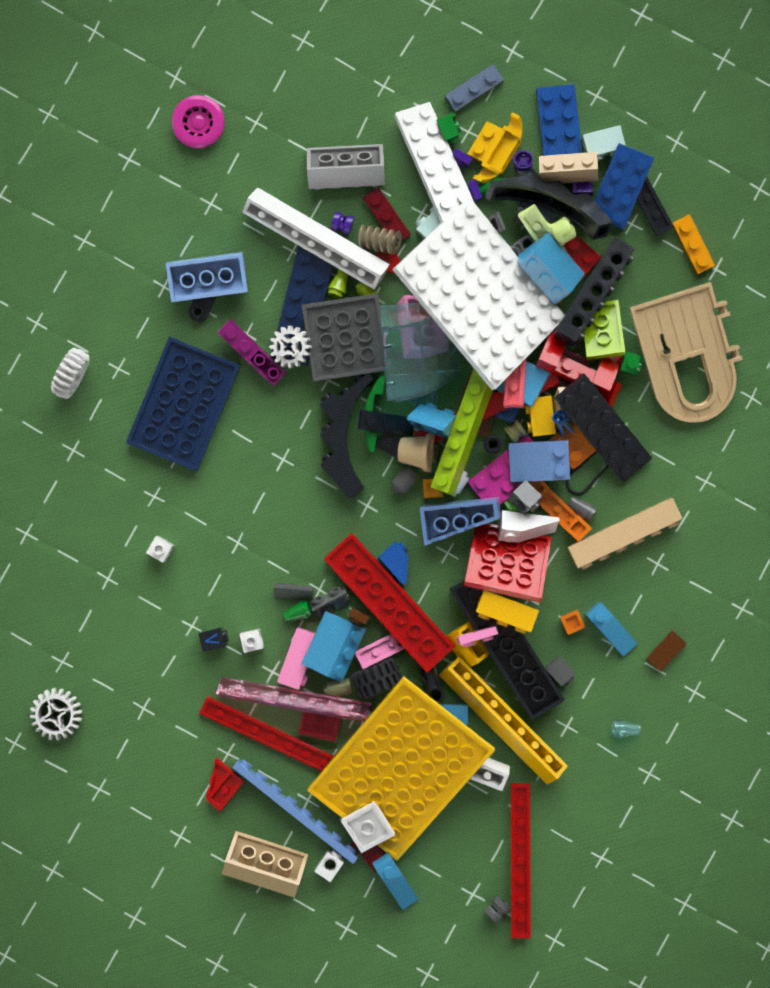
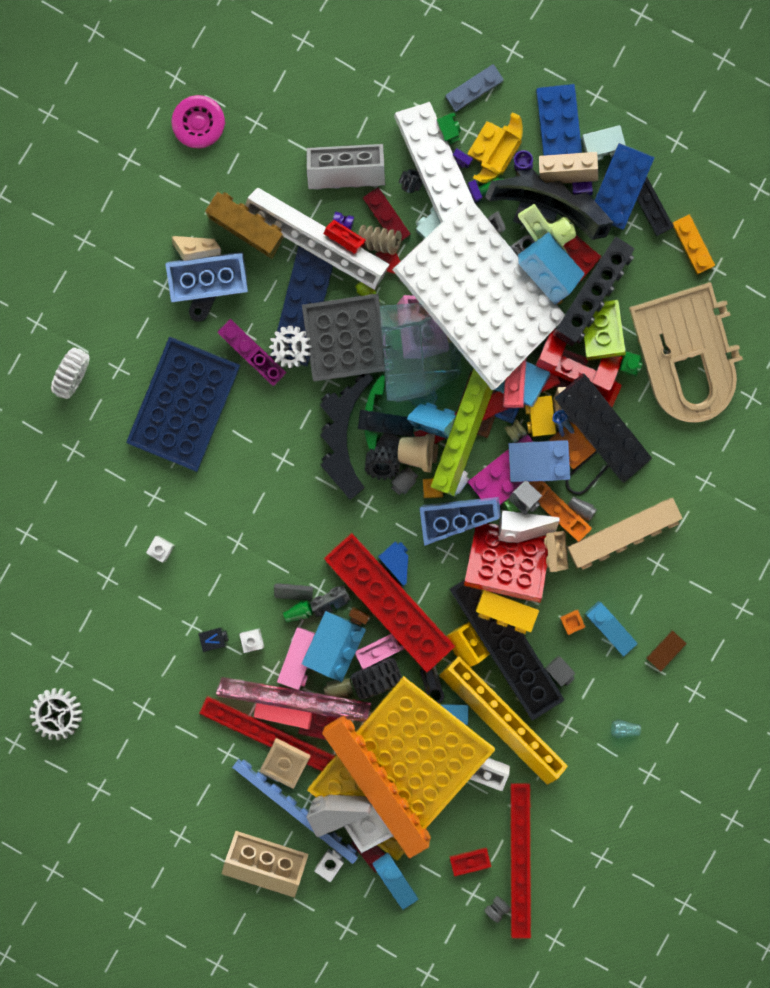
(195, 248): none -> tan wing
(223, 785): red wing -> none
(245, 225): none -> pearl gold slope
(283, 715): none -> coral tile
(284, 763): none -> tan plate
(336, 811): none -> light grey slope
(338, 286): lime cone -> none
(344, 236): none -> red plate
(376, 457): none -> black tyre
(376, 786): none -> orange brick
(410, 181): none -> black gear
(469, 639): bright pink plate -> none
(470, 861): none -> red plate
(498, 442): black cone -> none
(557, 551): none -> tan plate

